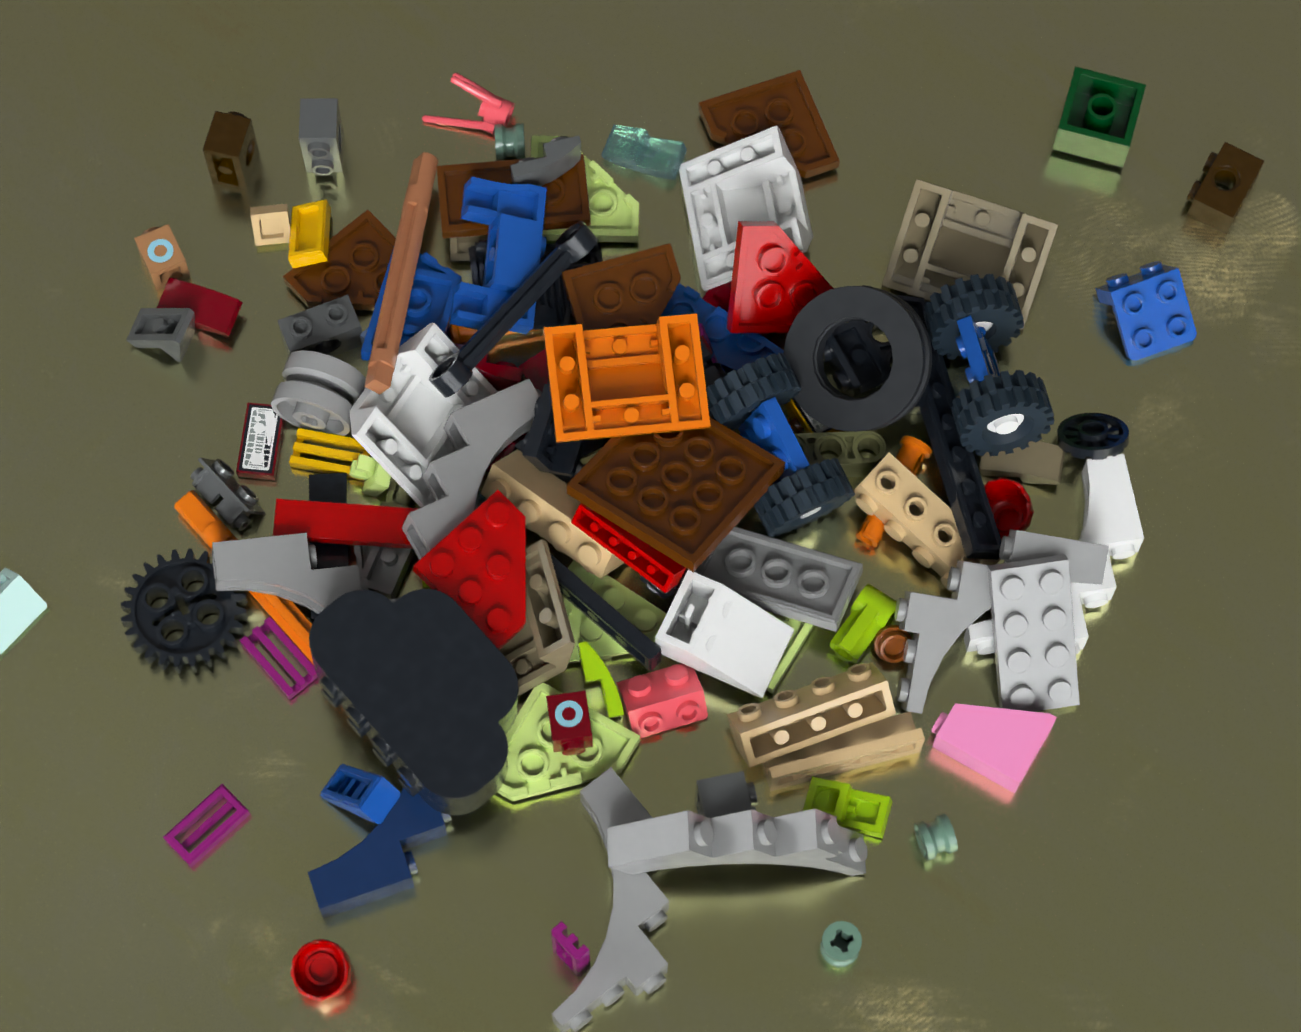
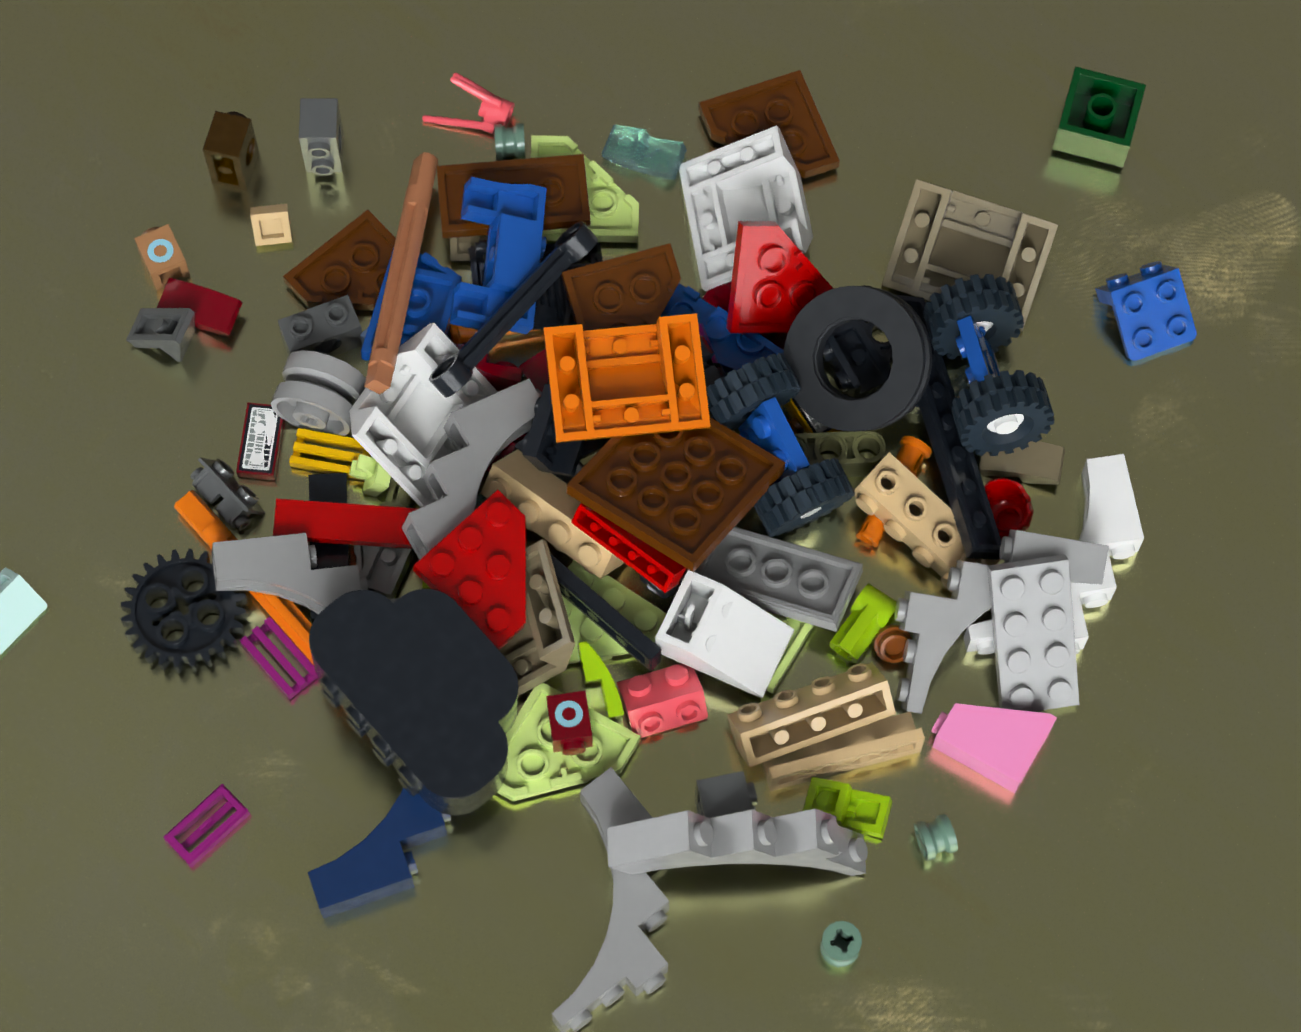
(309, 233): yellow tile -> none
(321, 970): red hair -> none
(365, 796): blue slope -> none
(558, 158): dark grey slope -> none
(574, 957): magenta tile -> none
(1094, 436): black wheel -> none
(1219, 206): dark brown brick -> none

